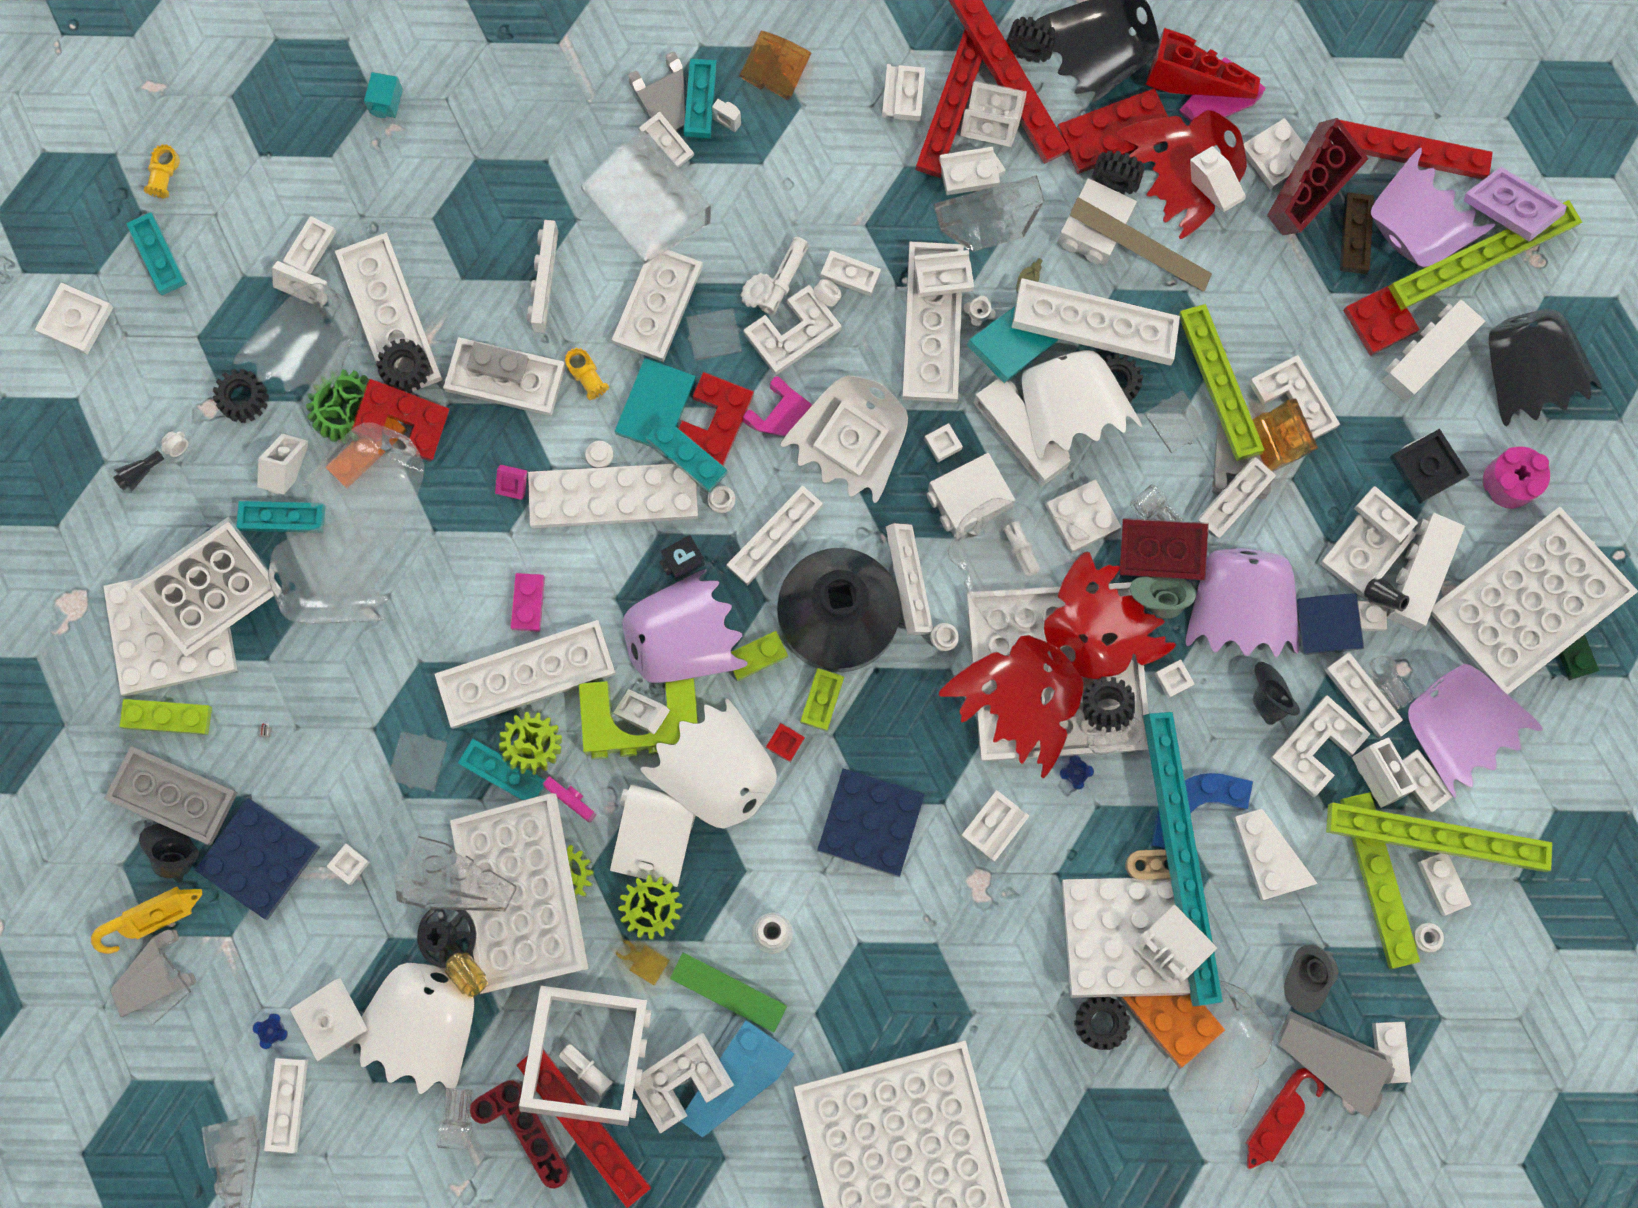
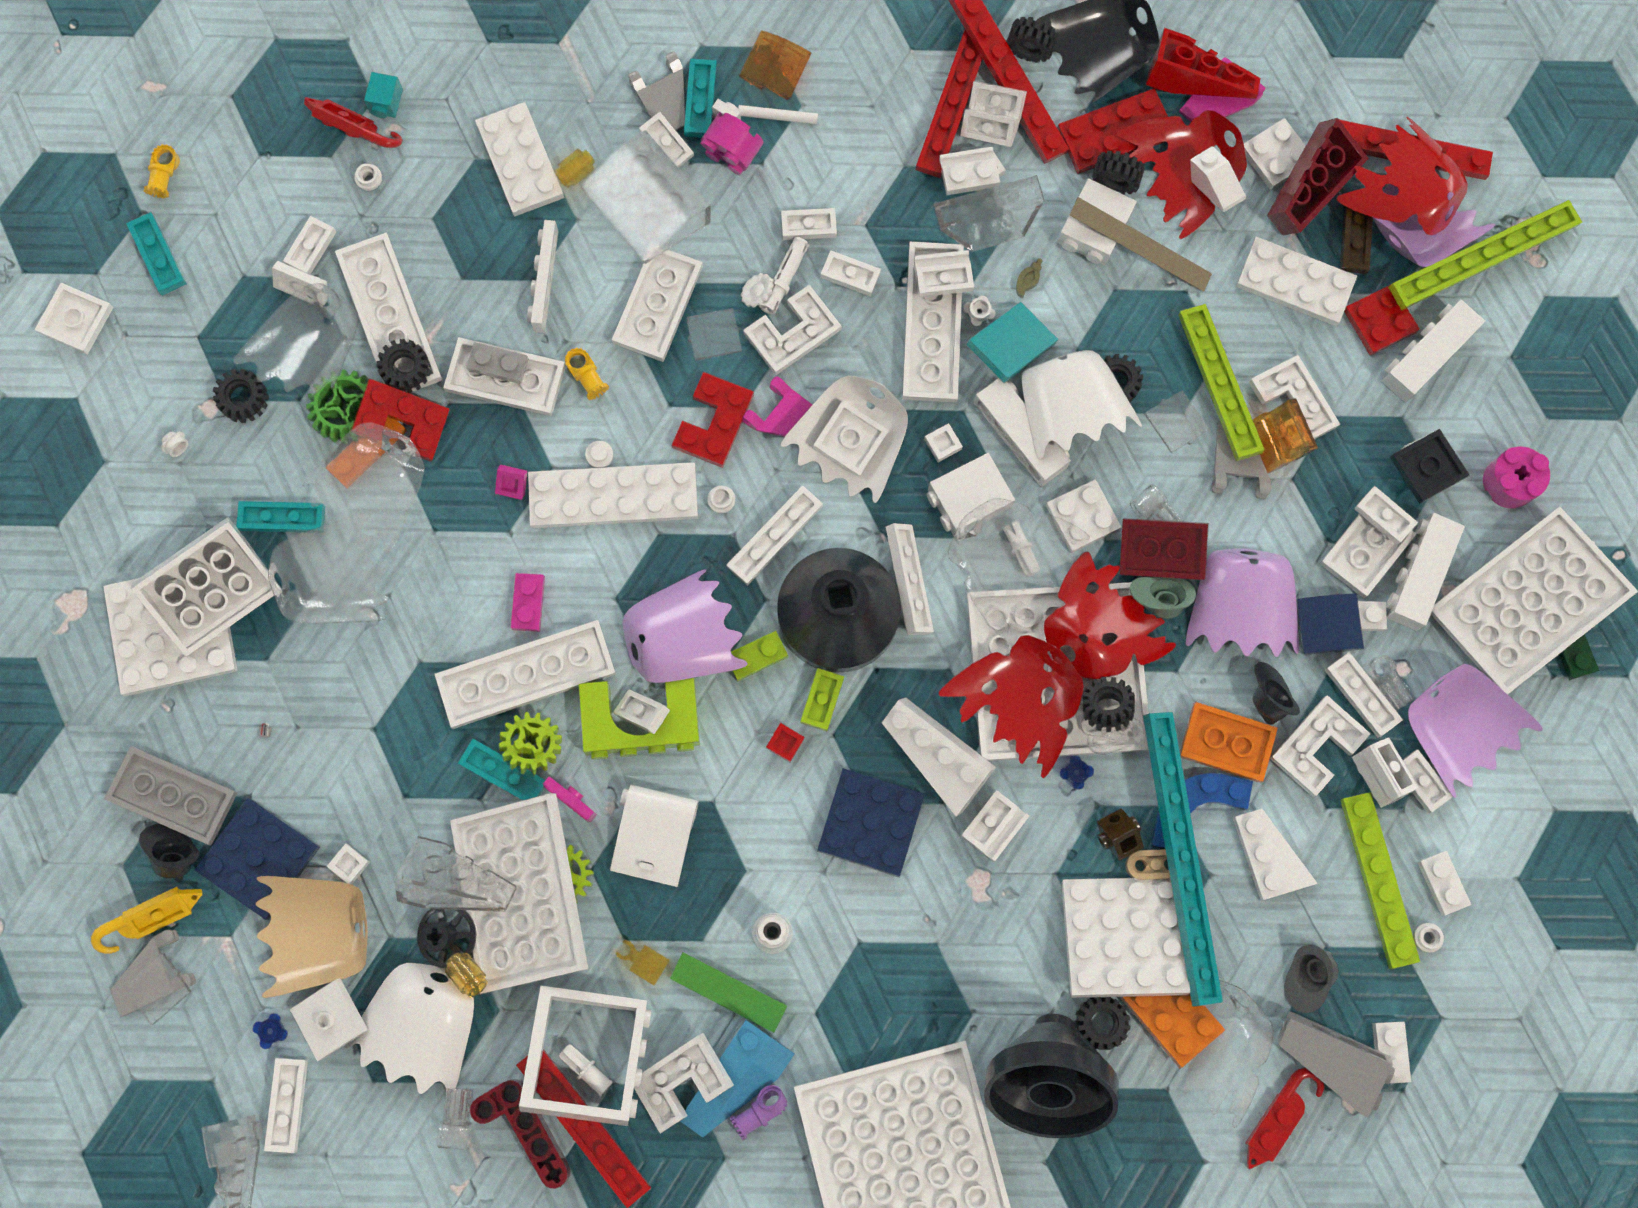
(133, 473): black cone -> none
(165, 717): lime plate -> none
(281, 464): white slope -> none
(312, 932): none -> tan piece
(350, 122): none -> red plate
(368, 170): none -> white plate
(417, 761): clear piece -> none
(519, 159): none -> white plate
(575, 167): none -> clear yellow brick
(638, 913): lime gear -> none
(655, 395): teal tile -> none
(681, 558): black brick -> none
(686, 455): teal plate -> none
(713, 767): white piece -> none
(731, 142): none -> dark pink brick
(759, 1113): none -> medium lavender connector
(778, 114): none -> white bar
(809, 223): none -> white plate
(827, 292): white tile -> none
(903, 92): white plate -> none
(940, 756): none -> white wedge
(944, 637): white plate -> none
(1052, 1082): none -> black cone
(1096, 322): white plate -> none
(1120, 834): none -> dark brown brick
(1174, 679): white plate -> none
(1174, 946): white hinge -> none
(1228, 742): none -> orange plate
(1237, 497): white plate -> none
(1296, 281): none -> white plate
(1383, 594): black cone -> none
(1418, 183): none -> red piece
(1439, 837): lime plate -> none
(1515, 203): lavender plate -> none
(1537, 364): black piece -> none

